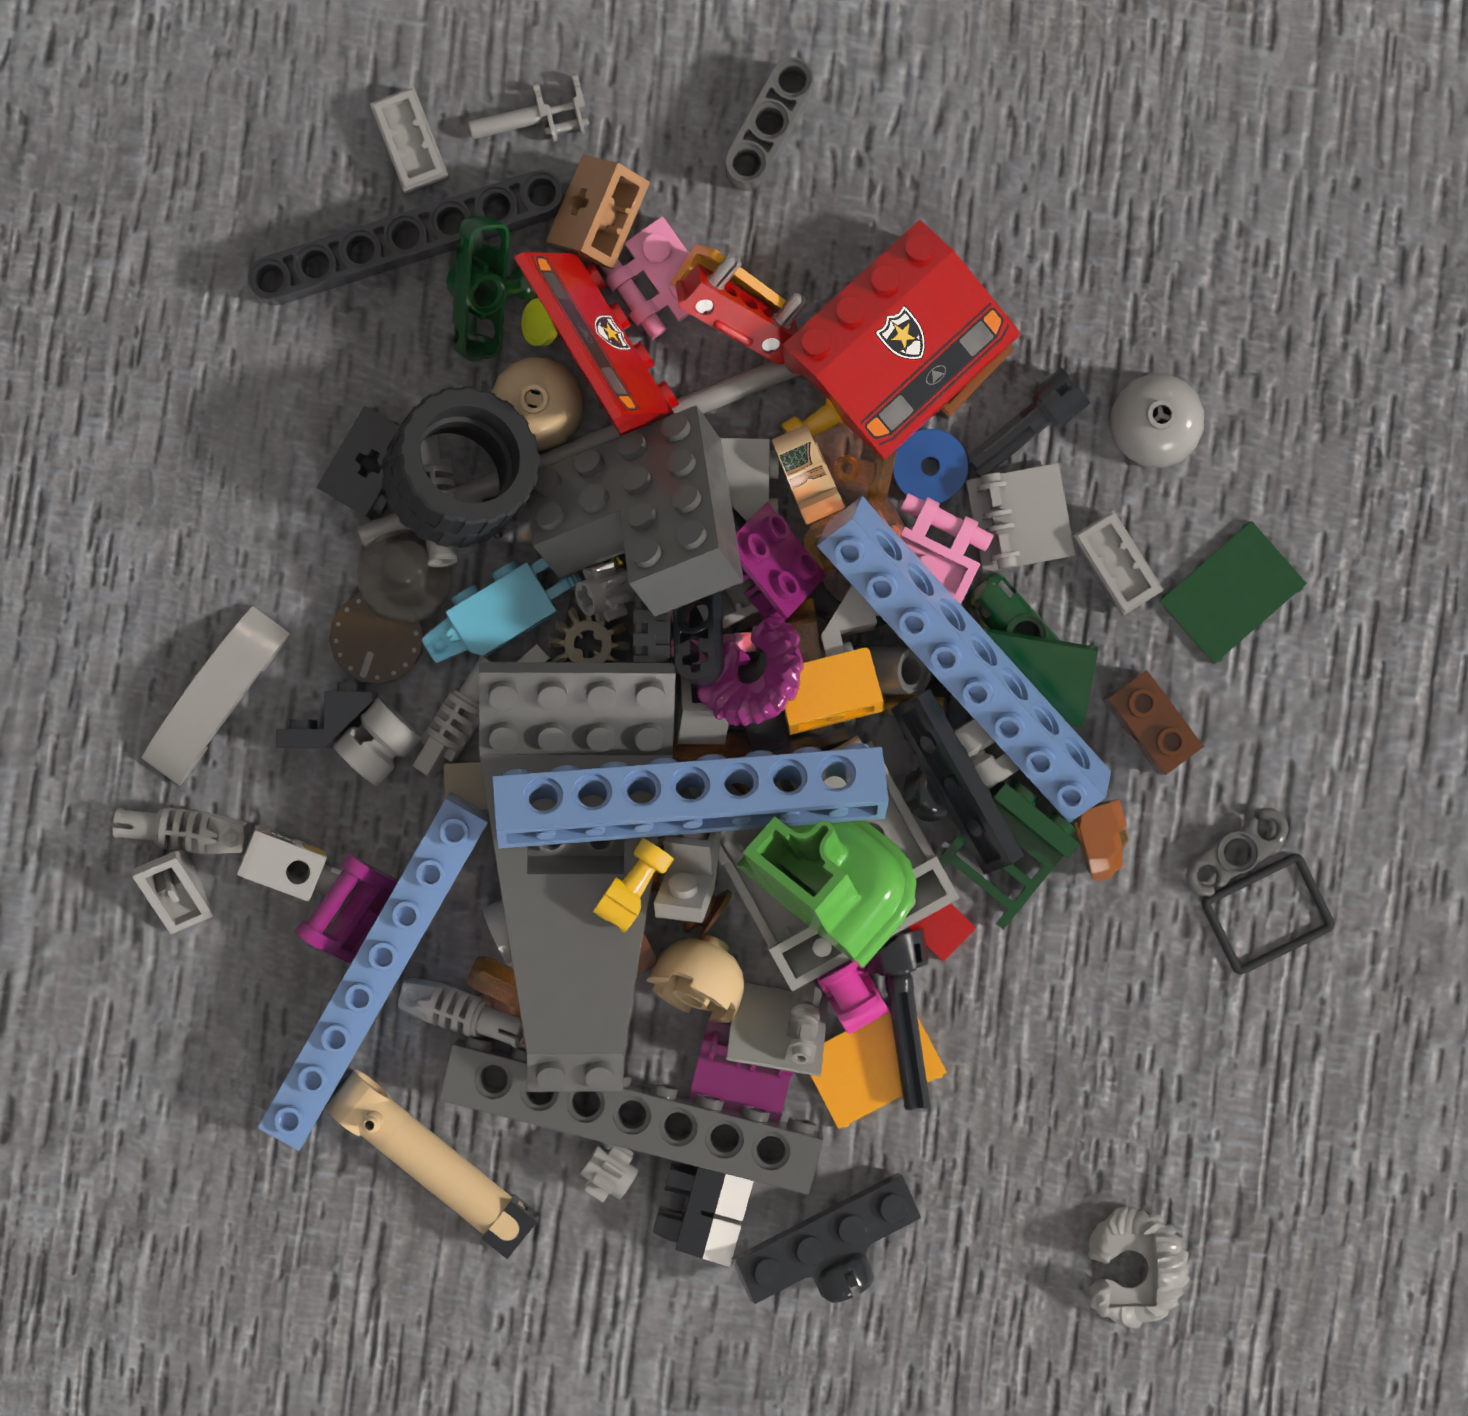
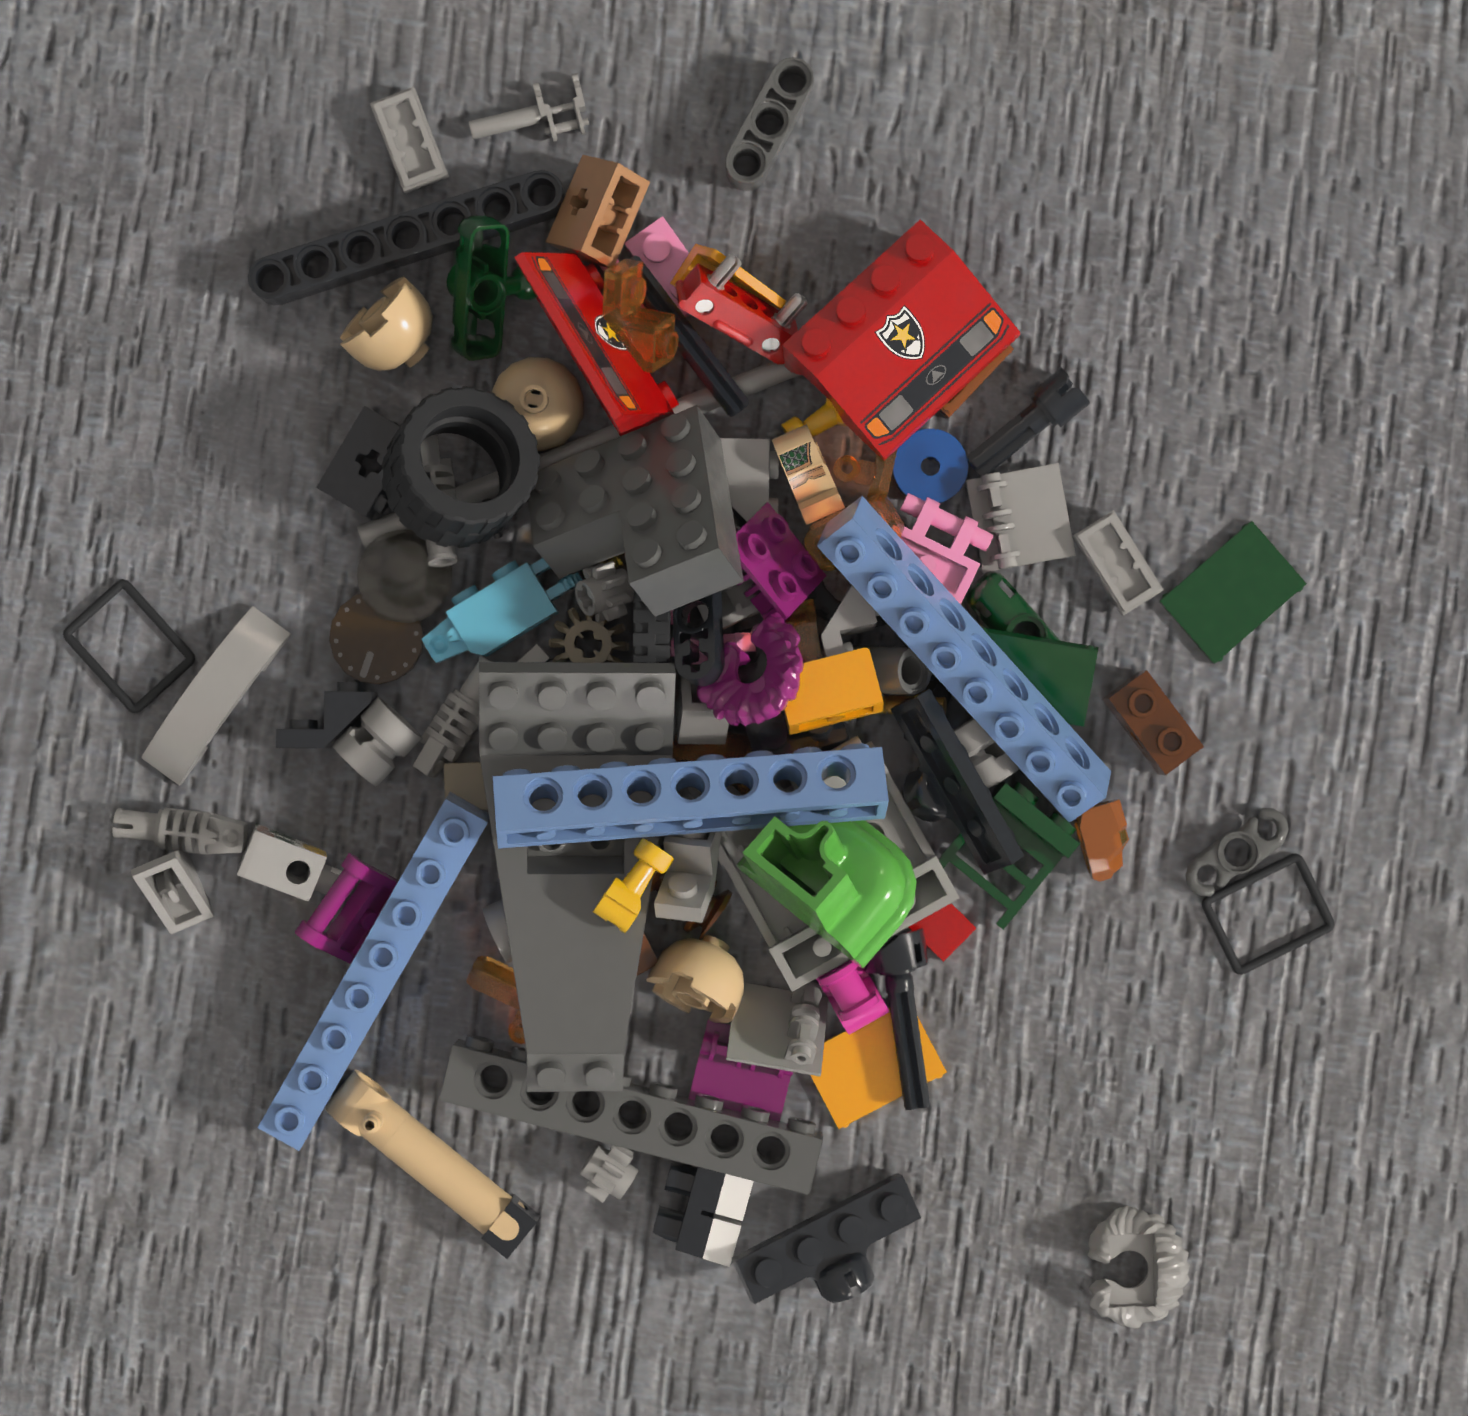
(158, 621): none -> black piece
(390, 329): none -> tan cylinder
(459, 1011): light grey hinge -> none
(537, 324): neon yellow piece -> none
(644, 332): none -> clear orange slope
(695, 349): none -> black axle
(1141, 435): light grey cylinder -> none

